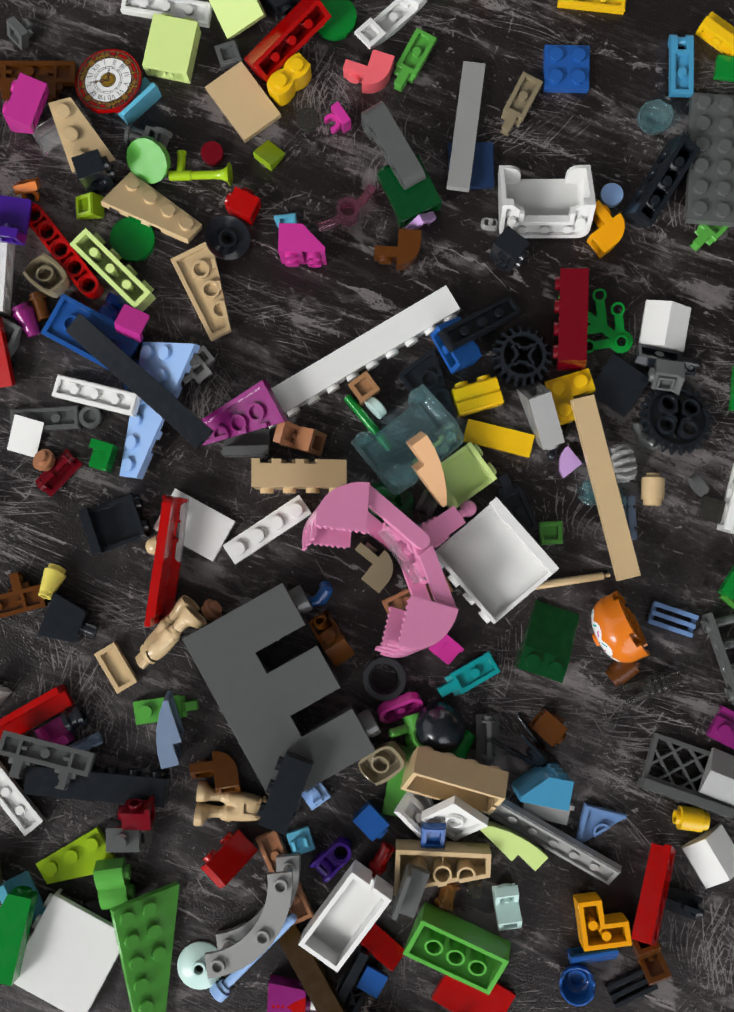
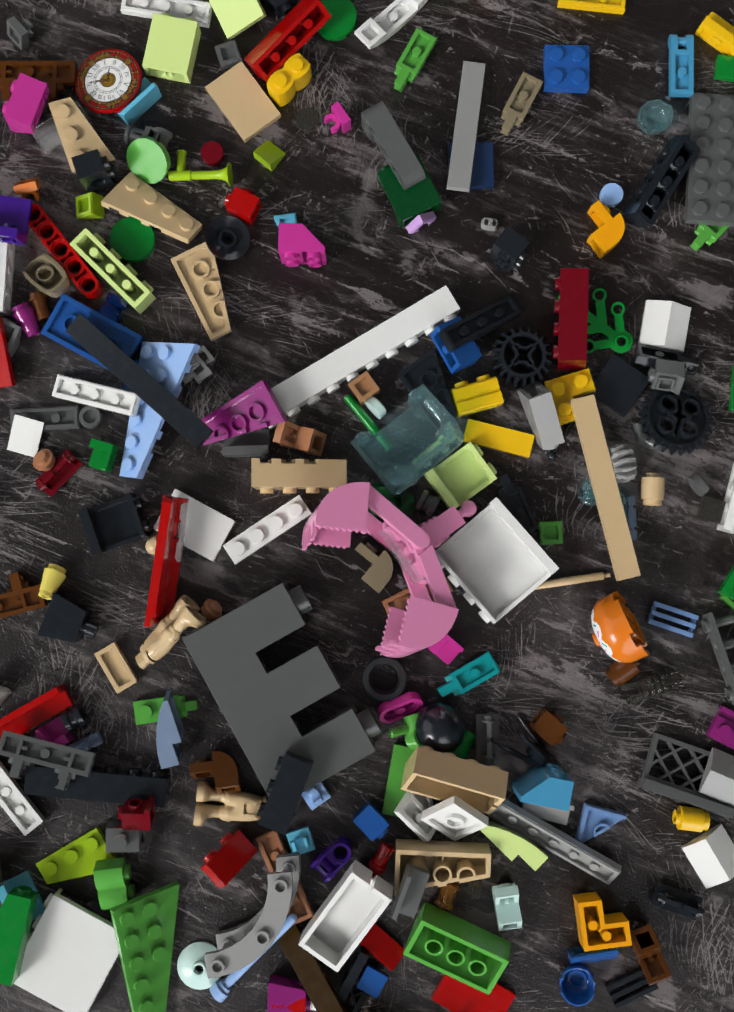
(131, 323): dark pink panel -> none
(322, 595): blue arm -> none
(331, 638): reddish brown slope -> none
(347, 202): clear pink piece -> none
(374, 76): coral brick -> none
(383, 763): dark tan piece -> none
(404, 254): reddish brown brick -> none
(429, 467): light nougat slope -> none
(433, 835): blue tile -> none
(546, 205): white windscreen -> none
(547, 641): dark green slope -> none
(568, 462): lavender tile -> none
(654, 894): red fence -> none

